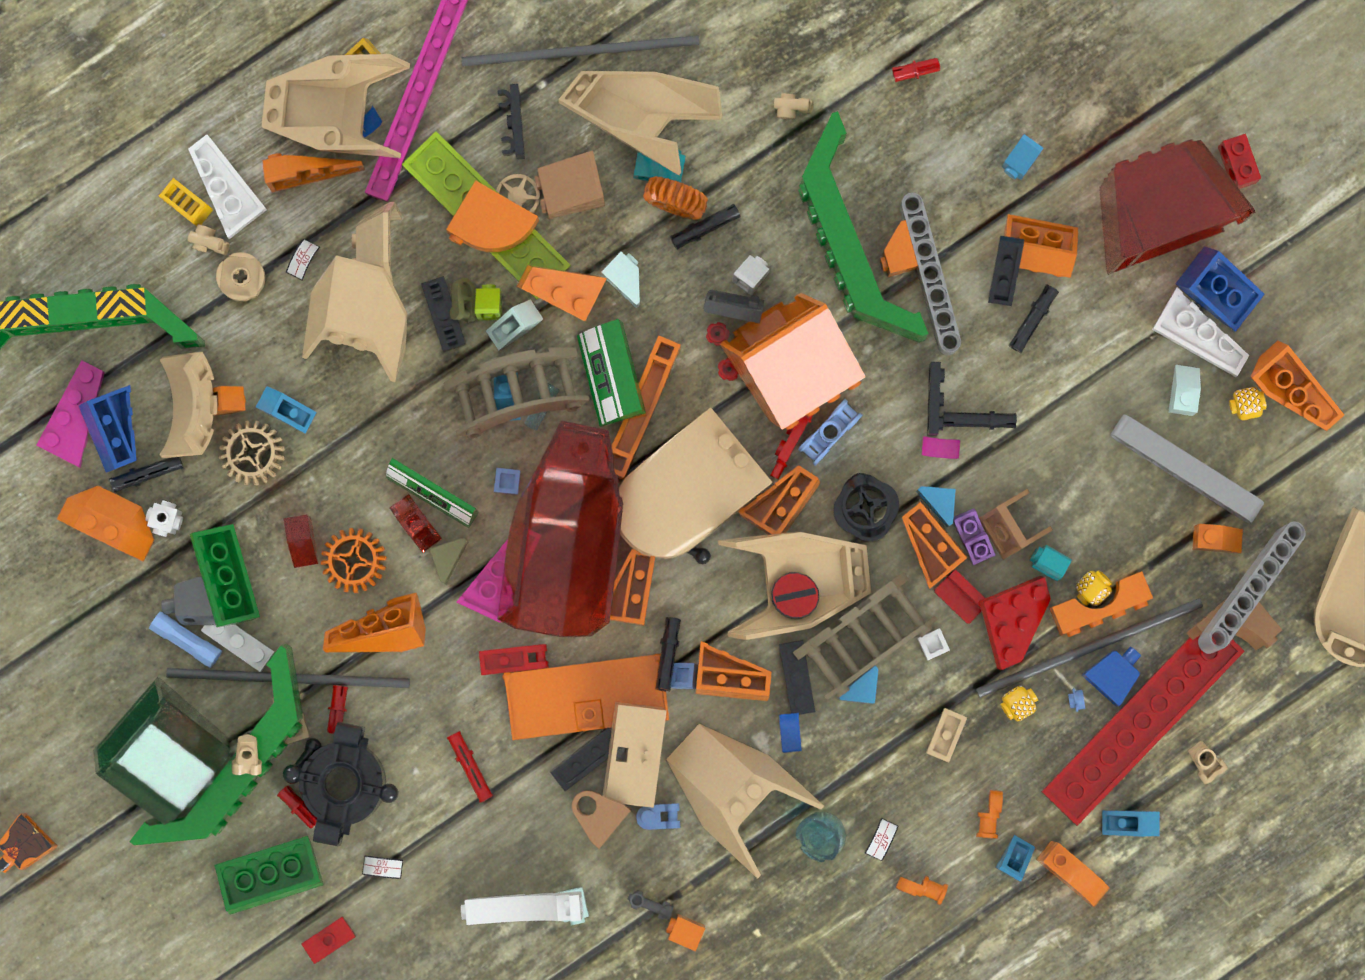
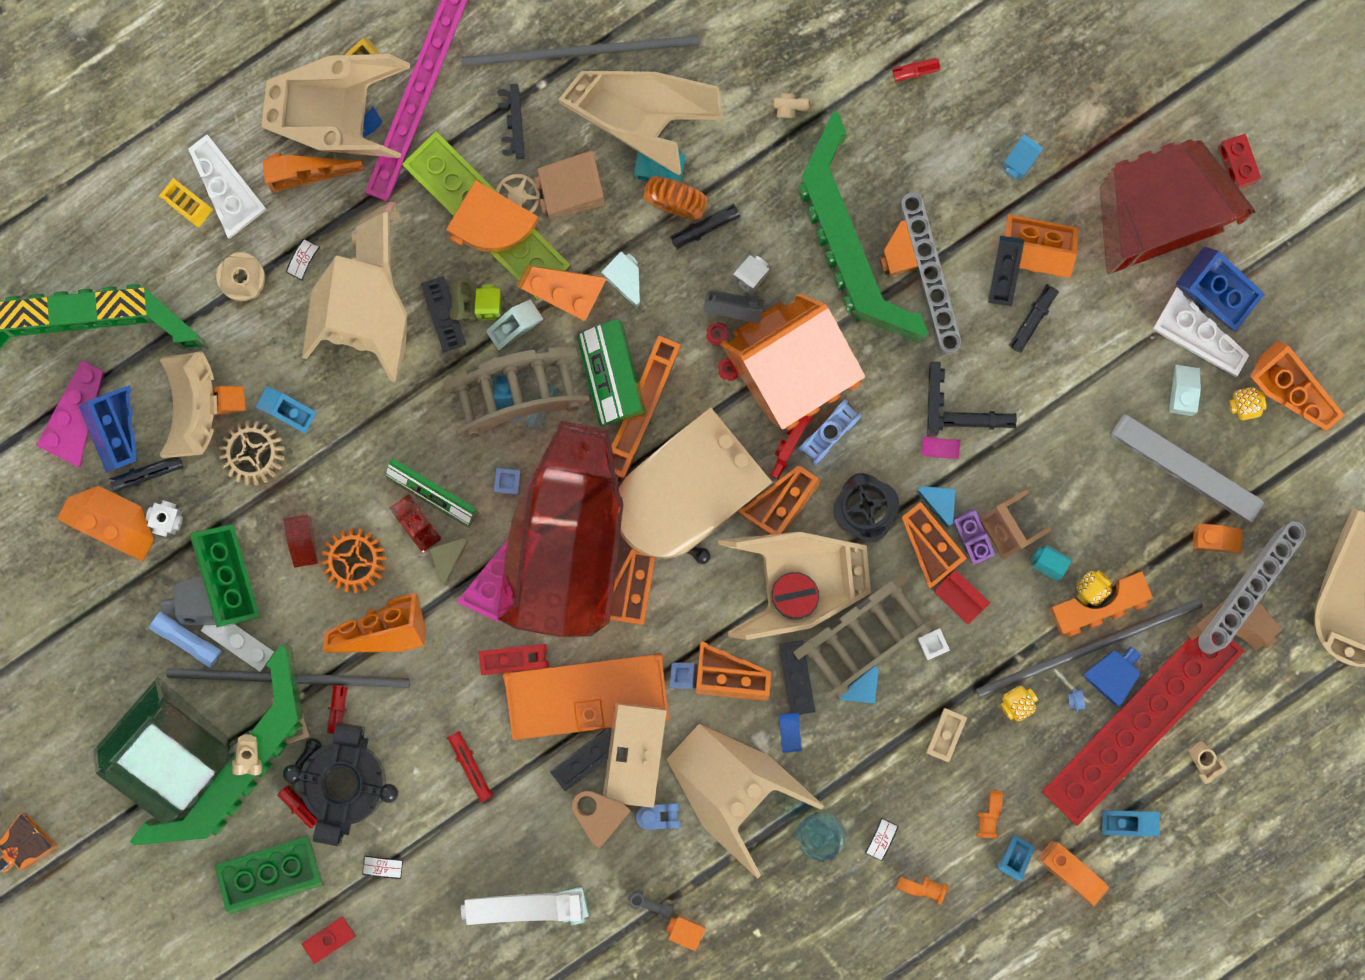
(204, 239): tan plate -> none
(668, 650): black pin -> none
(1014, 618): red plate -> none

